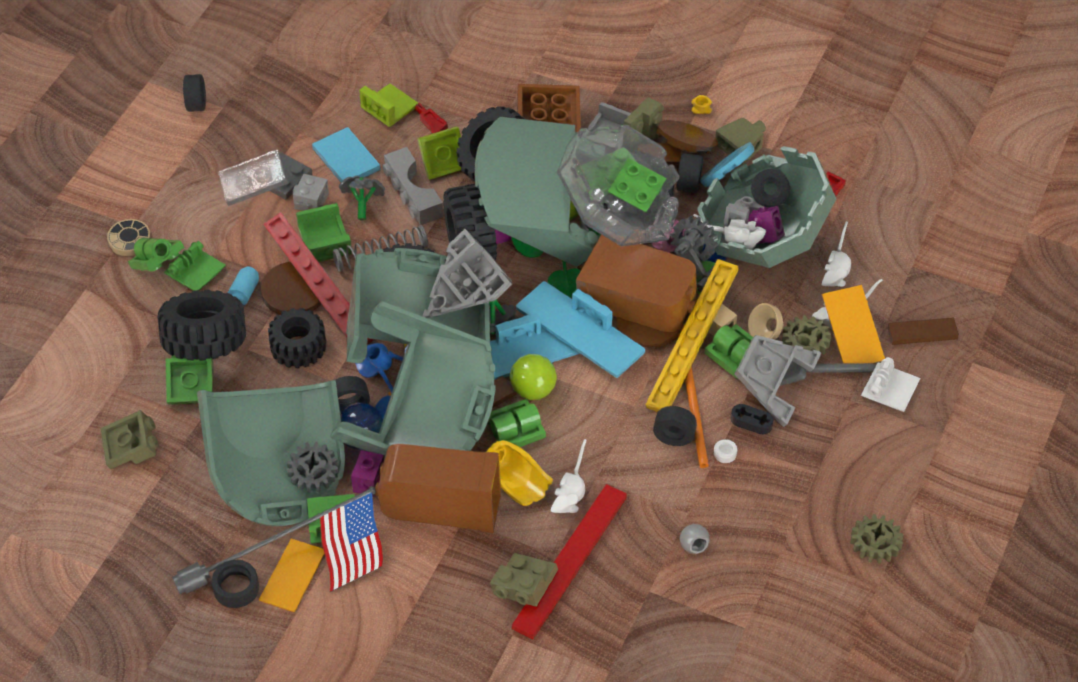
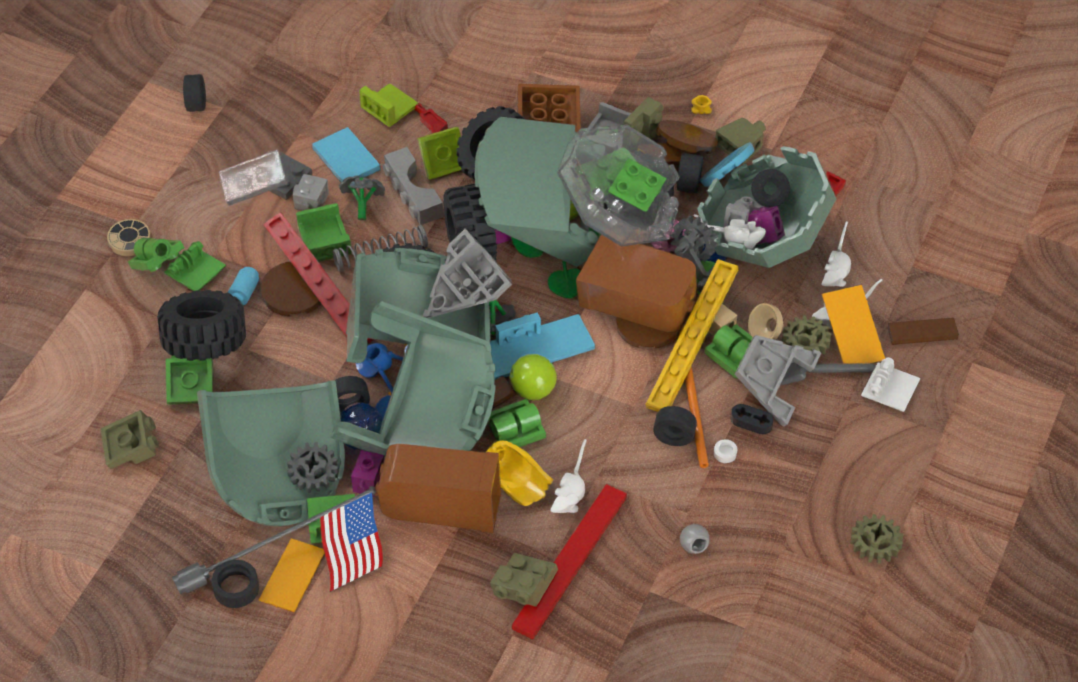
(295, 324): black tyre -> none
(583, 326): medium azure bracket -> none

